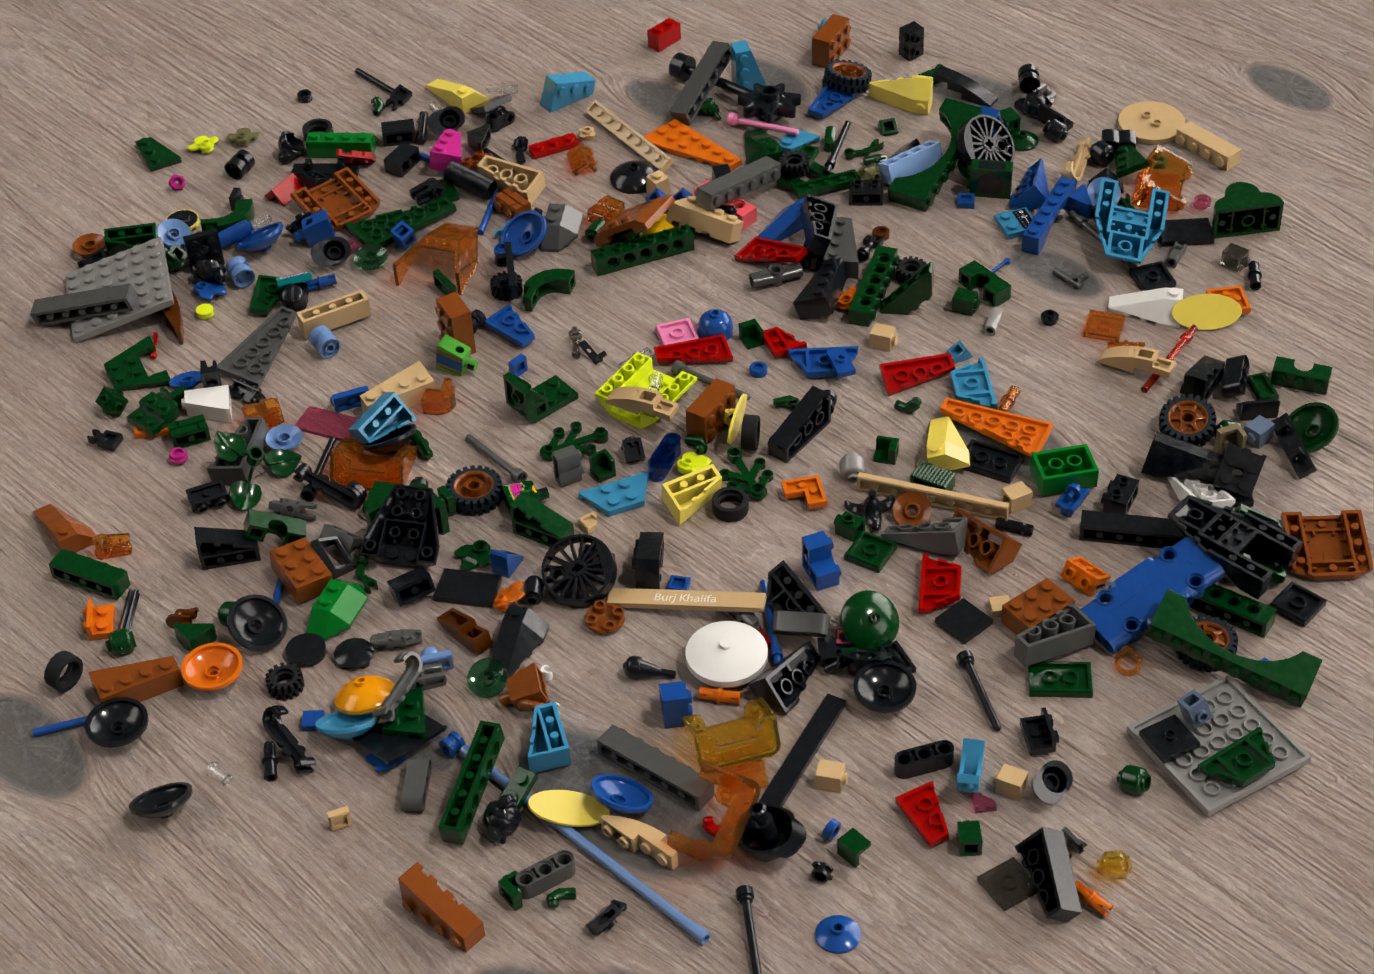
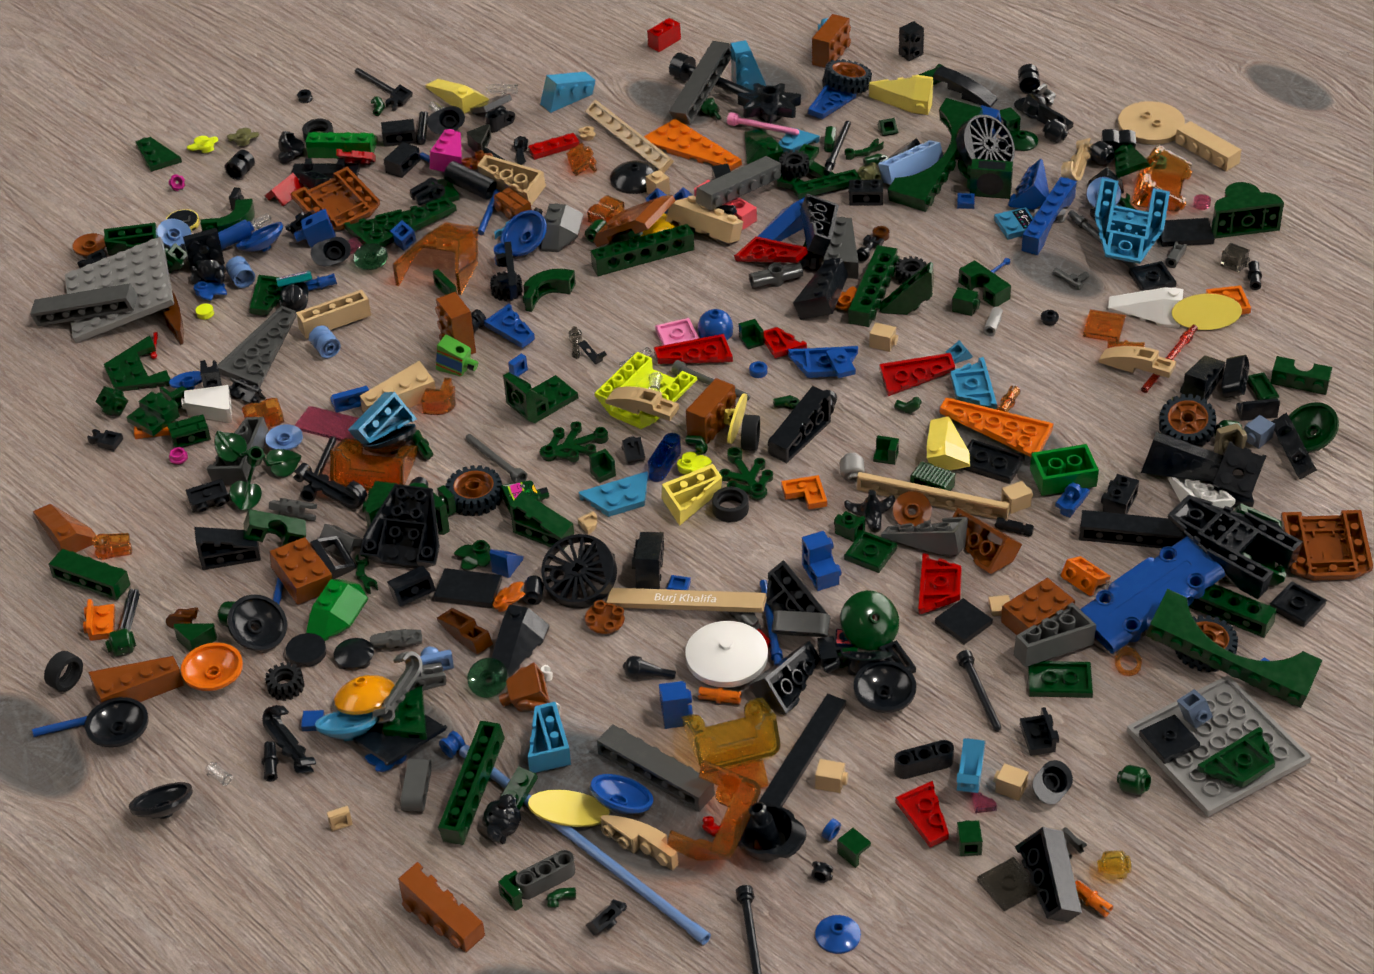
(567, 465): dark grey brick -> none
(1080, 202): blue slope -> none

